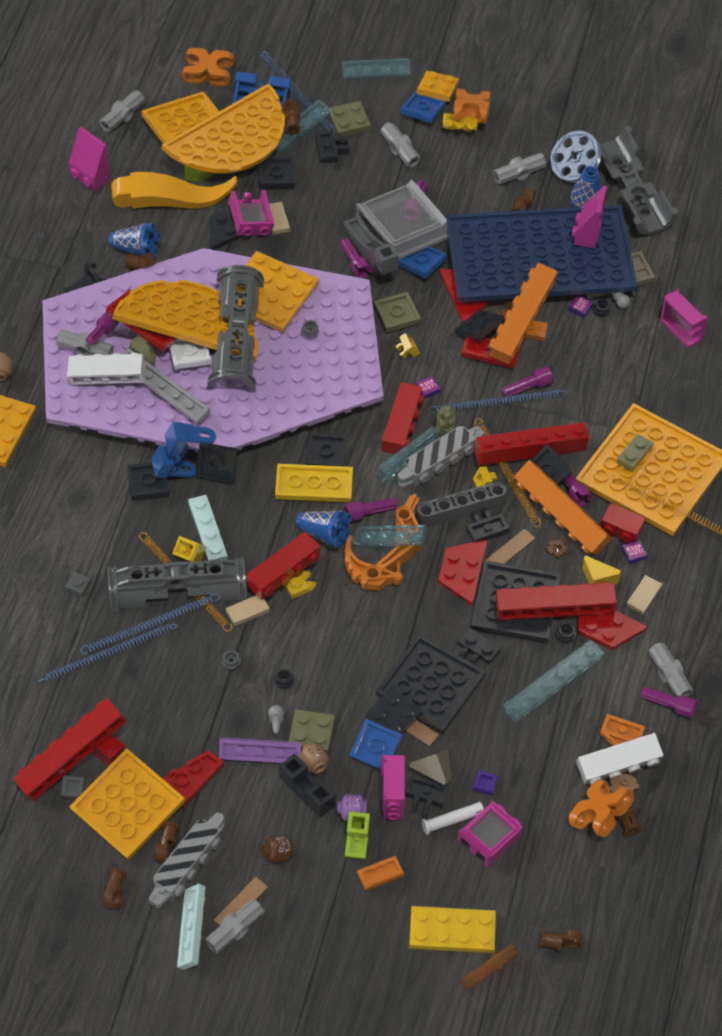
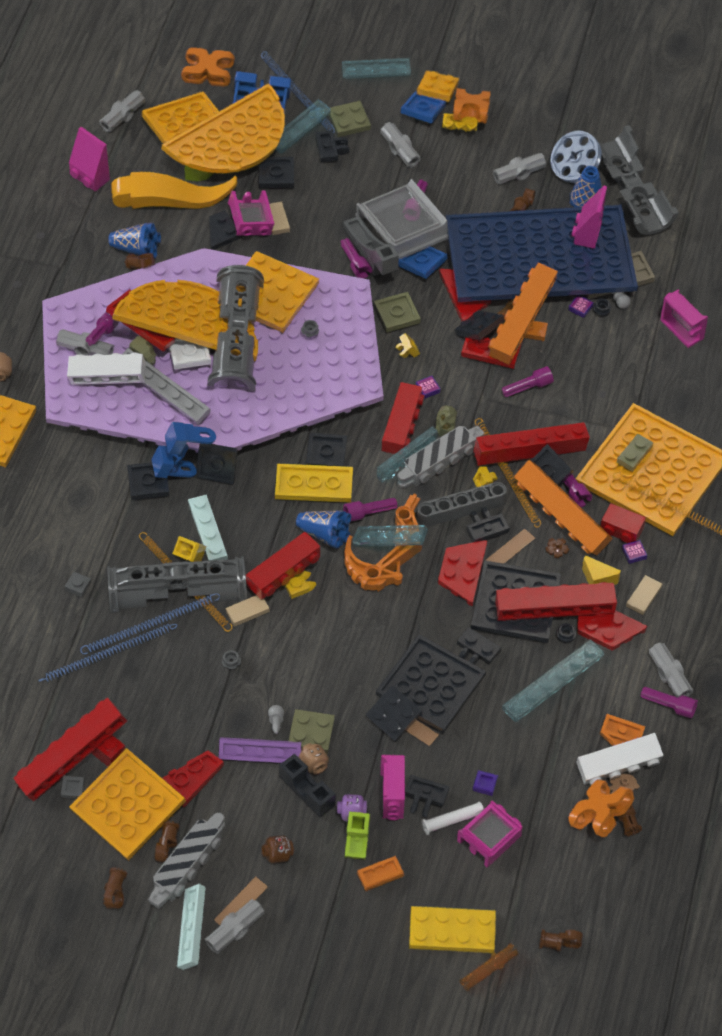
(90, 278): black hair -> none
(284, 674): black plate -> none
(291, 116): reddish brown connector -> none
(373, 742): blue plate -> none
(435, 766): dark tan slope -> none
(502, 400): medium blue piece -> none

